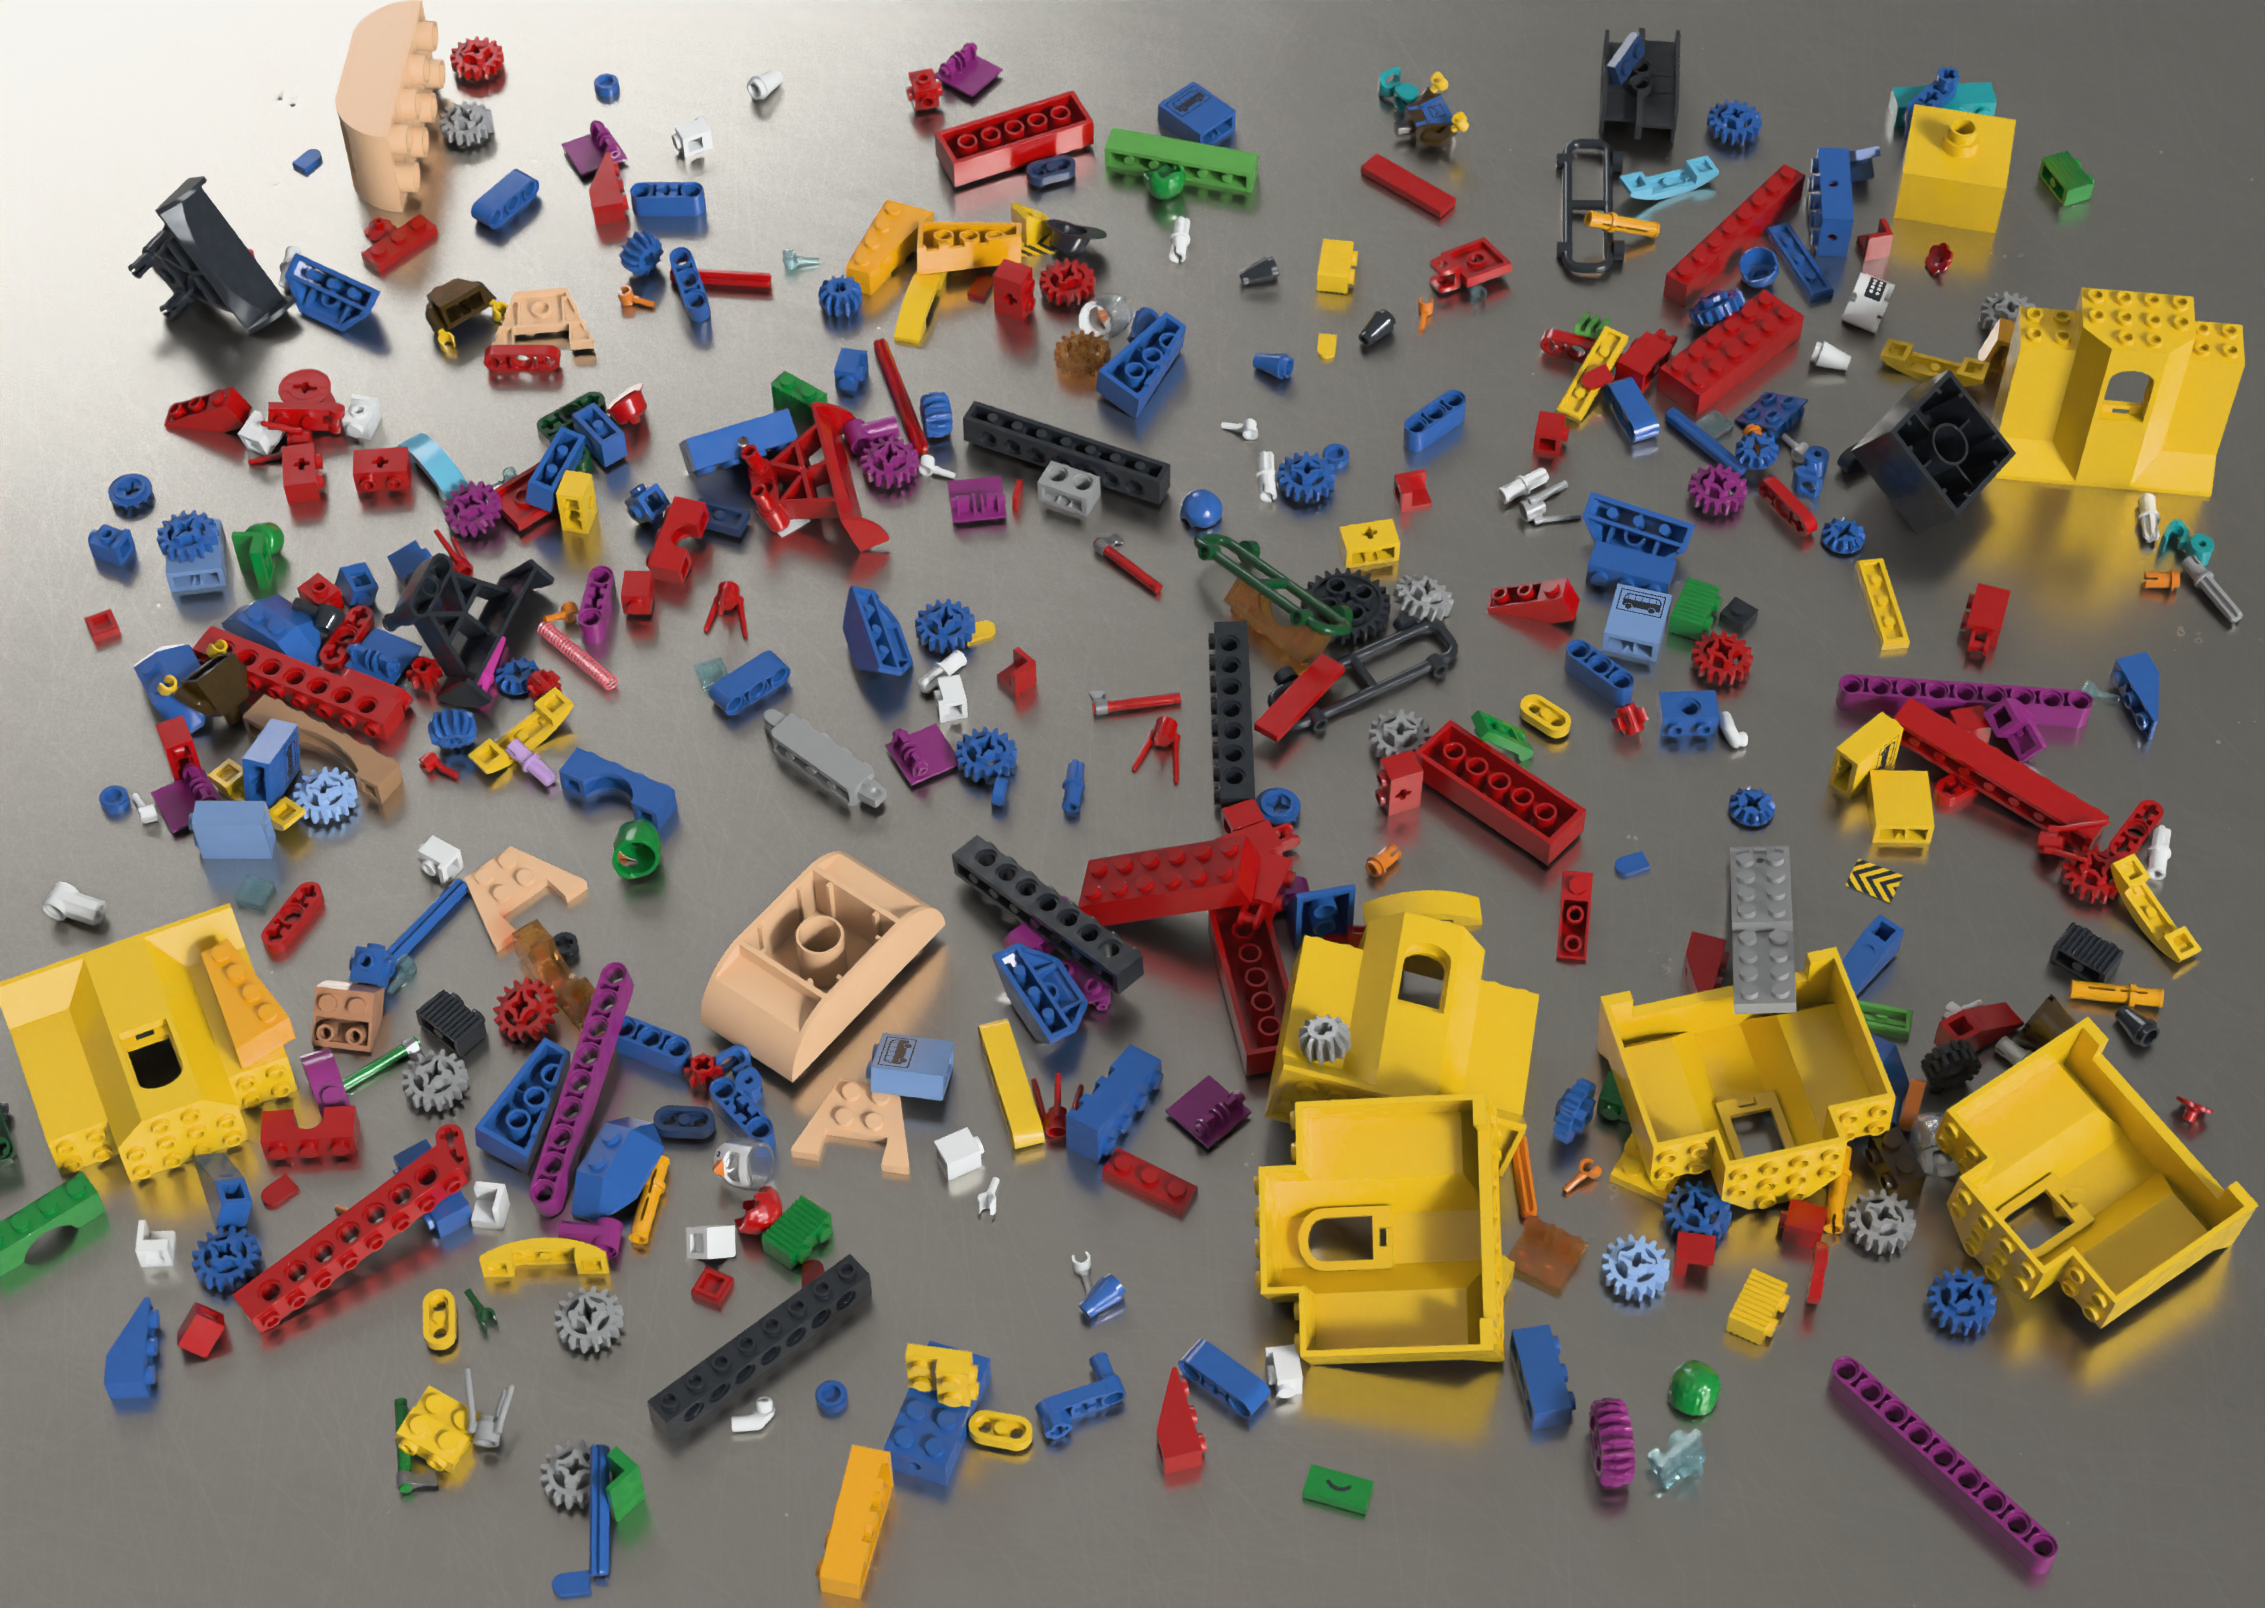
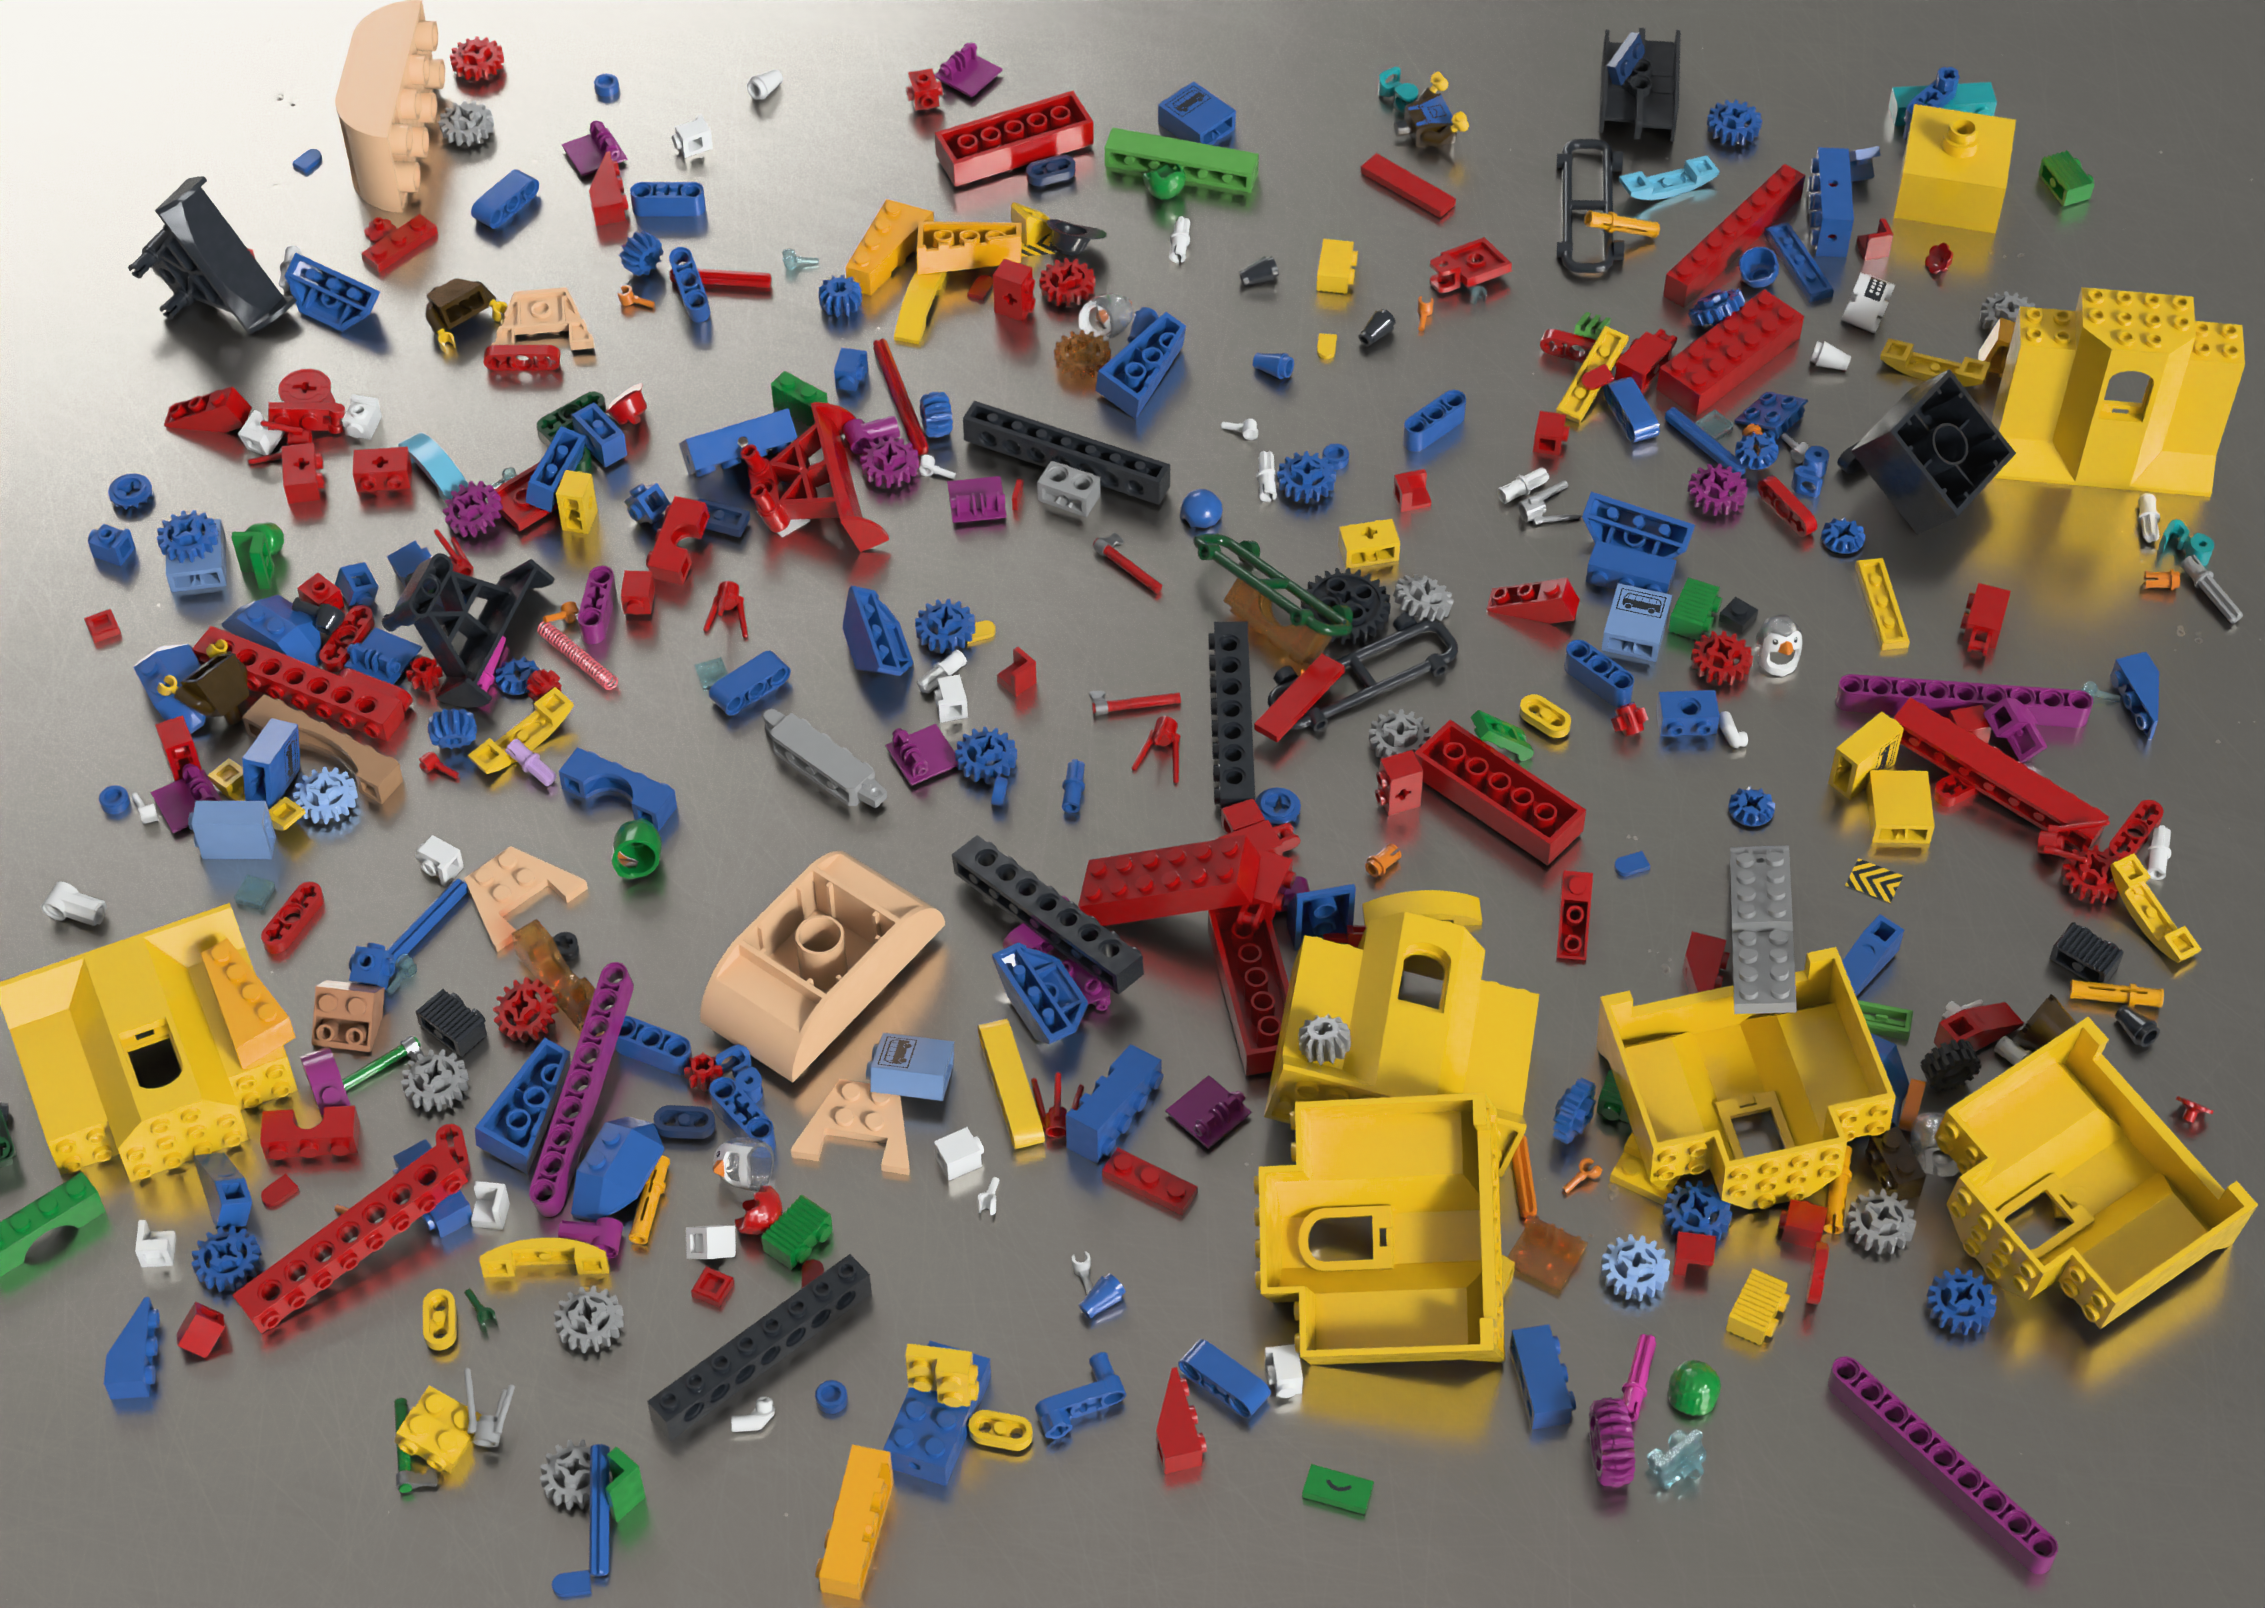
(1634, 1388): none -> dark pink axle
(1780, 636): none -> piece

